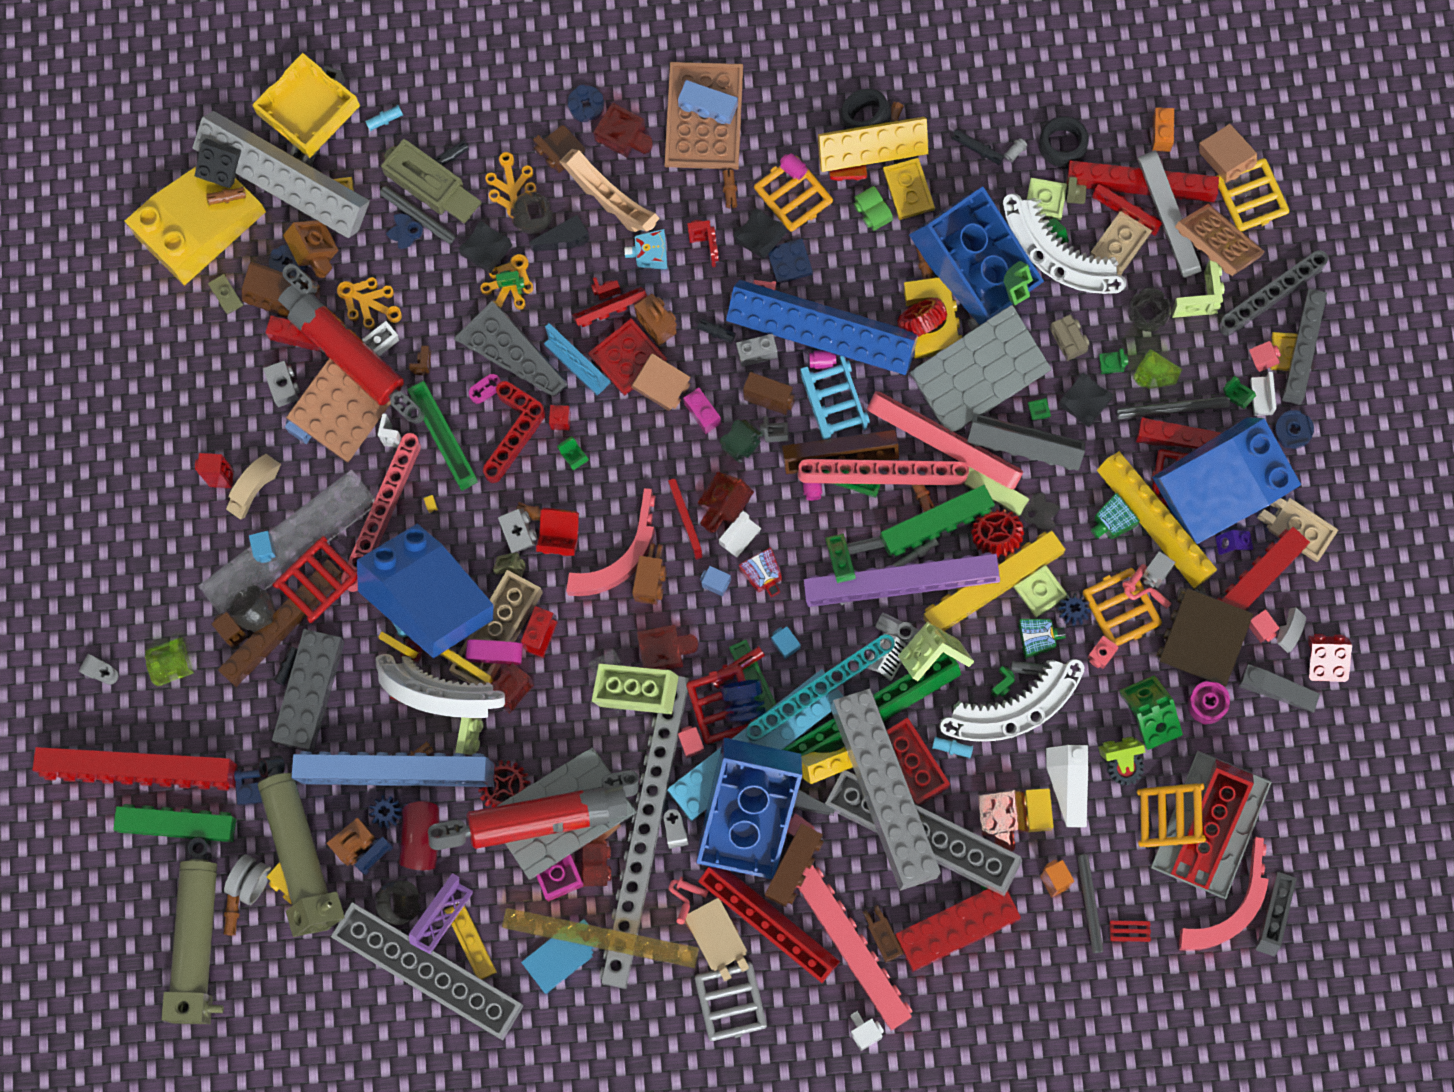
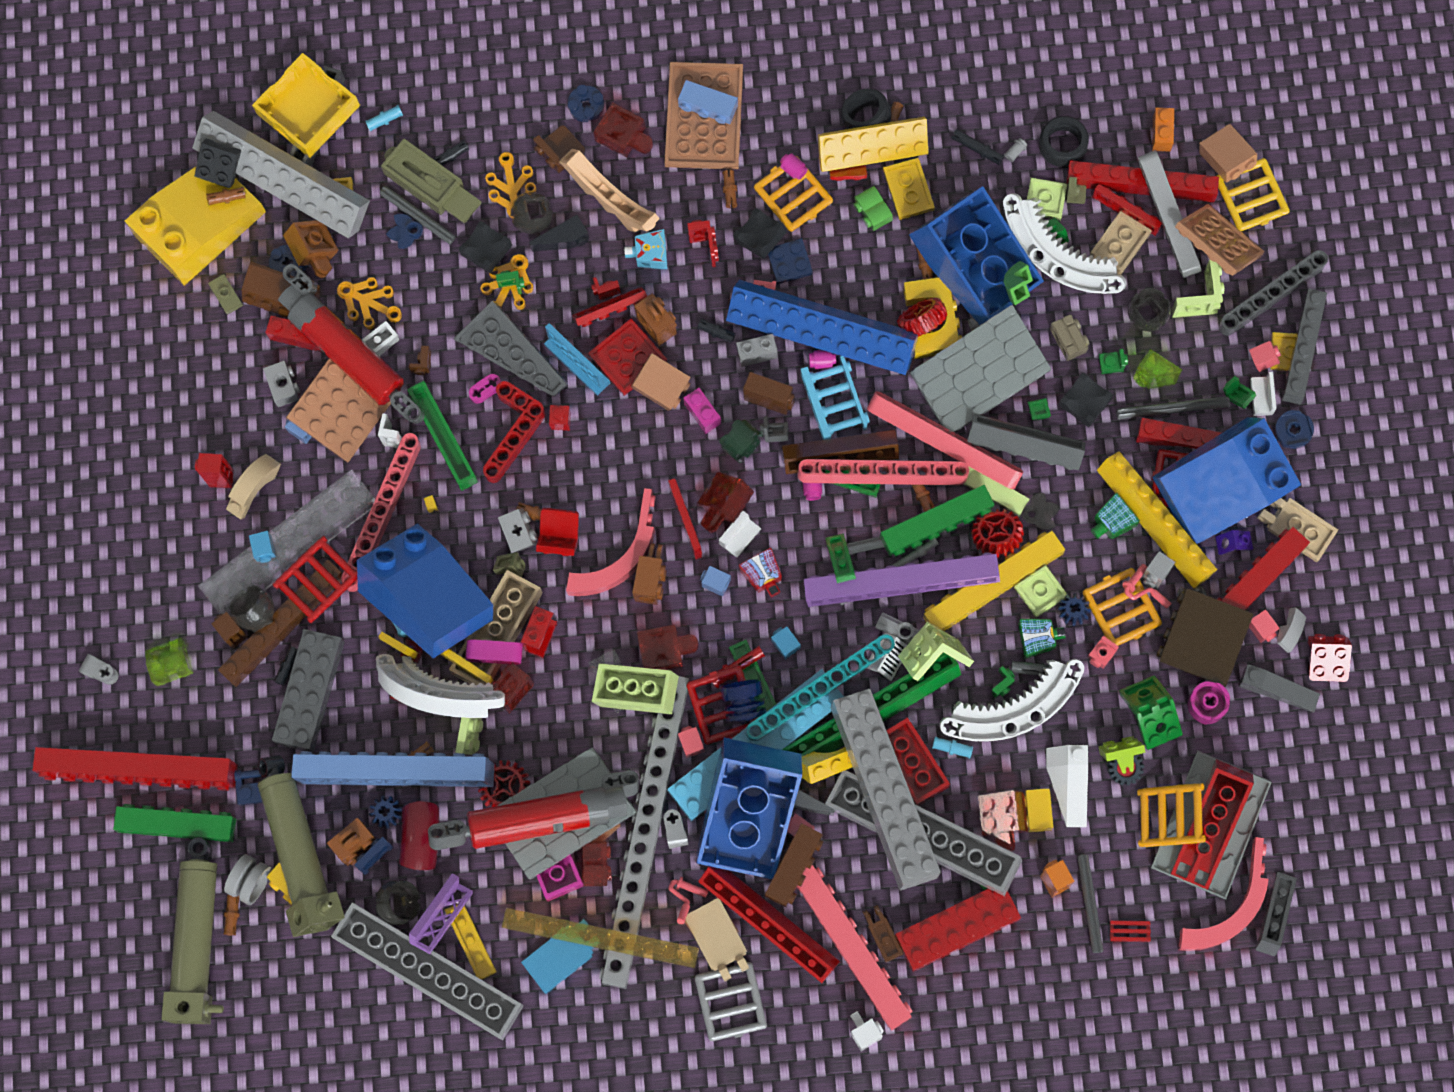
(572, 453): green bracket -> none

